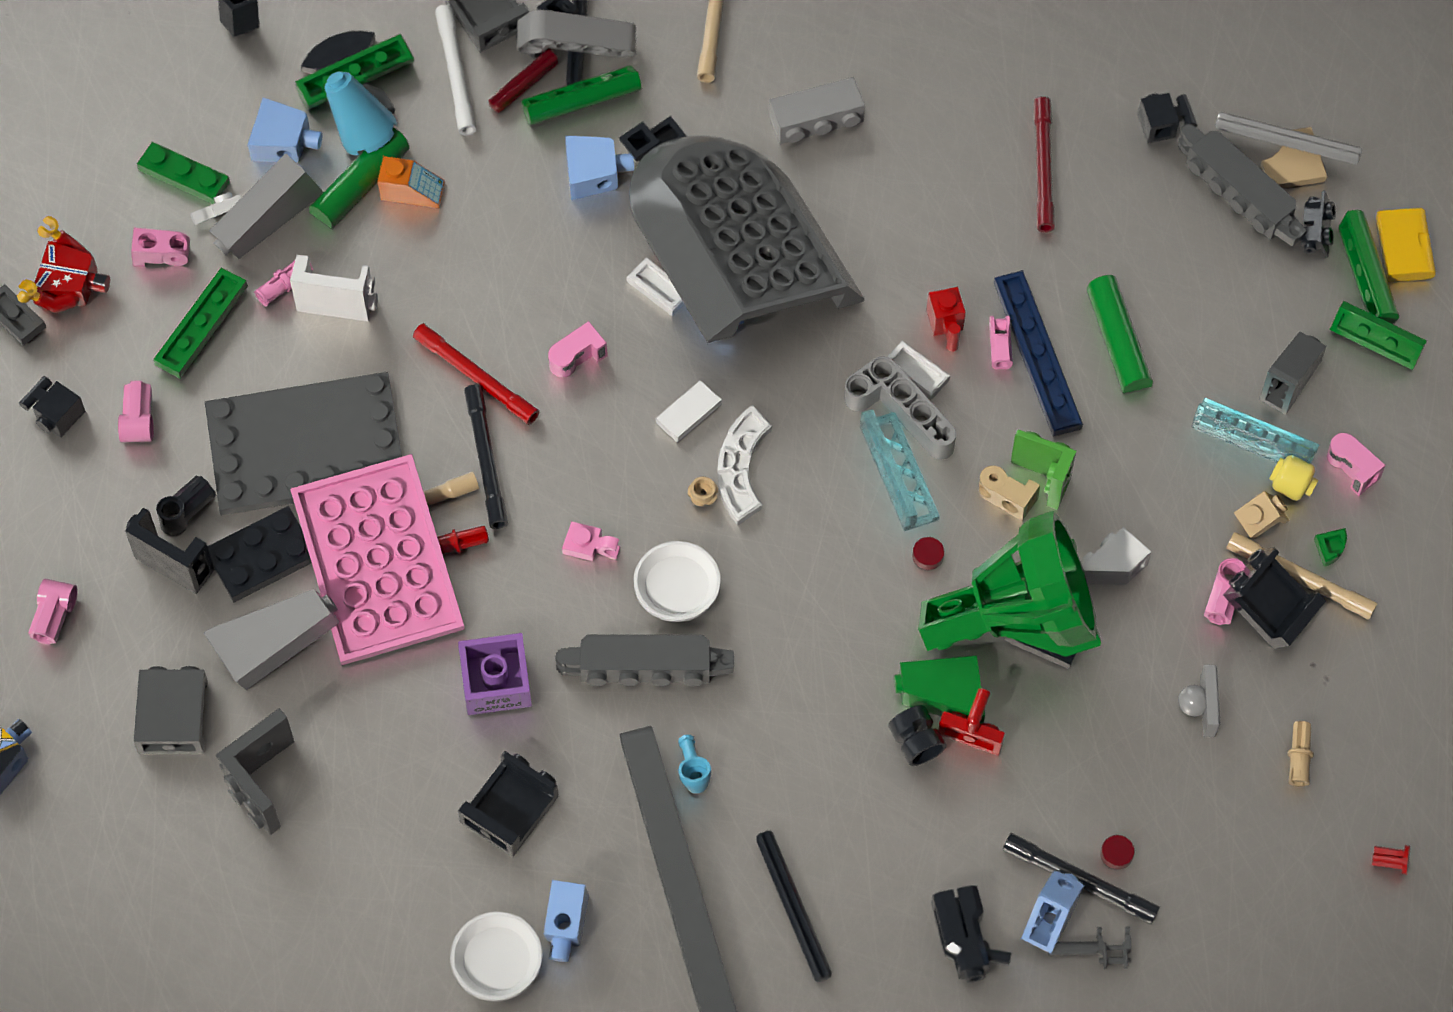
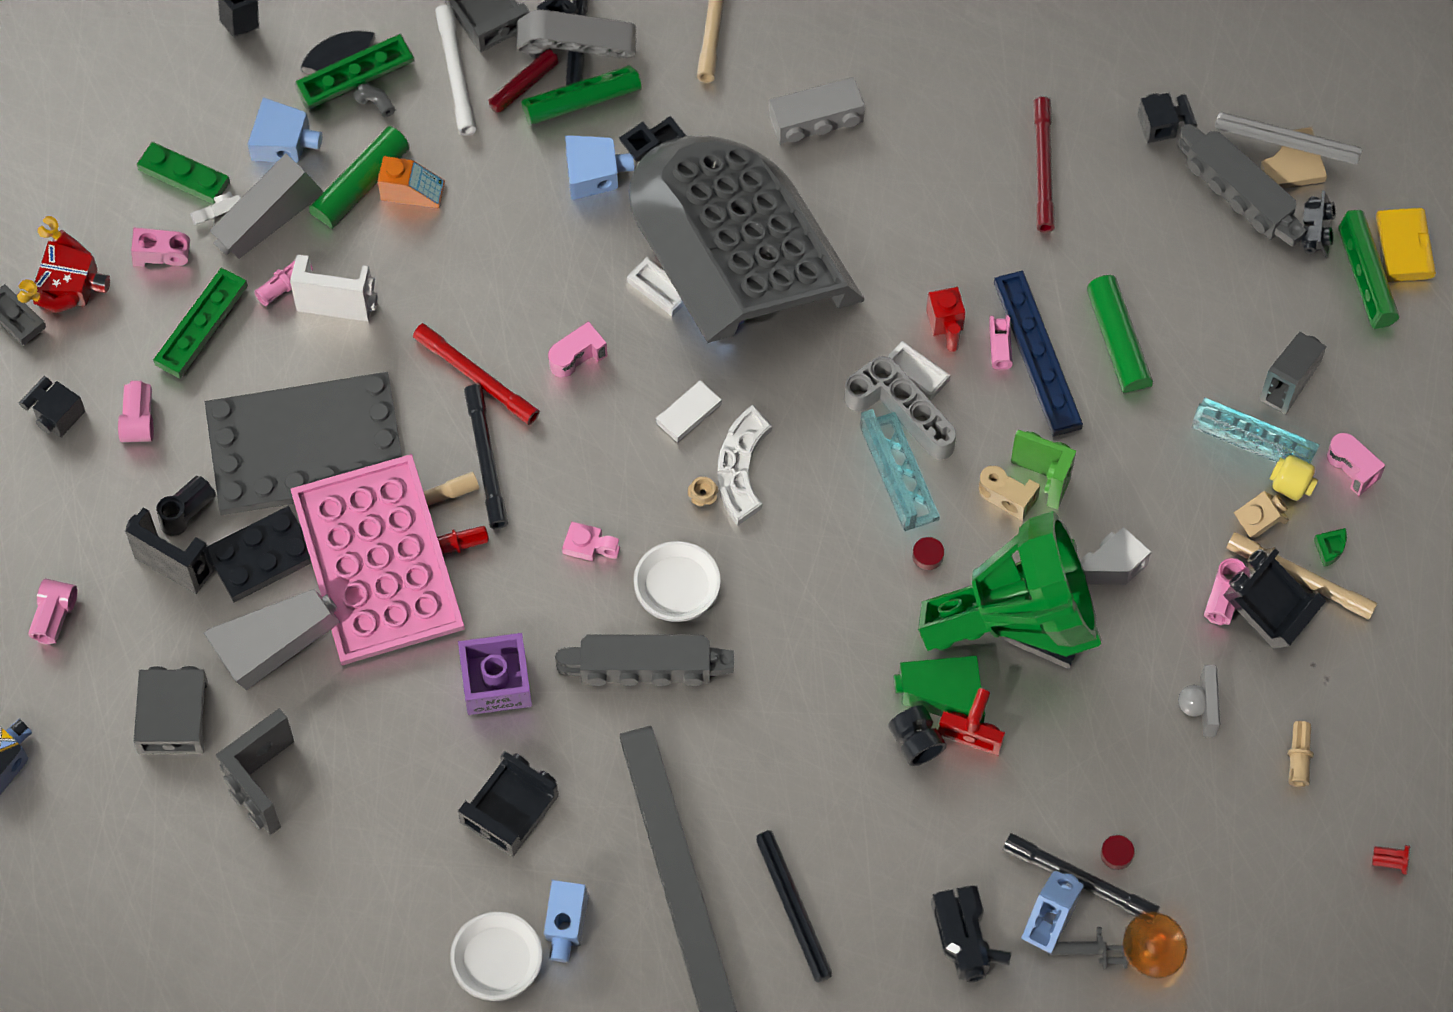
(359, 116): medium azure cone -> none
(694, 770): medium azure bar -> none
(1165, 936): none -> clear orange dish
(1378, 335): green plate -> none

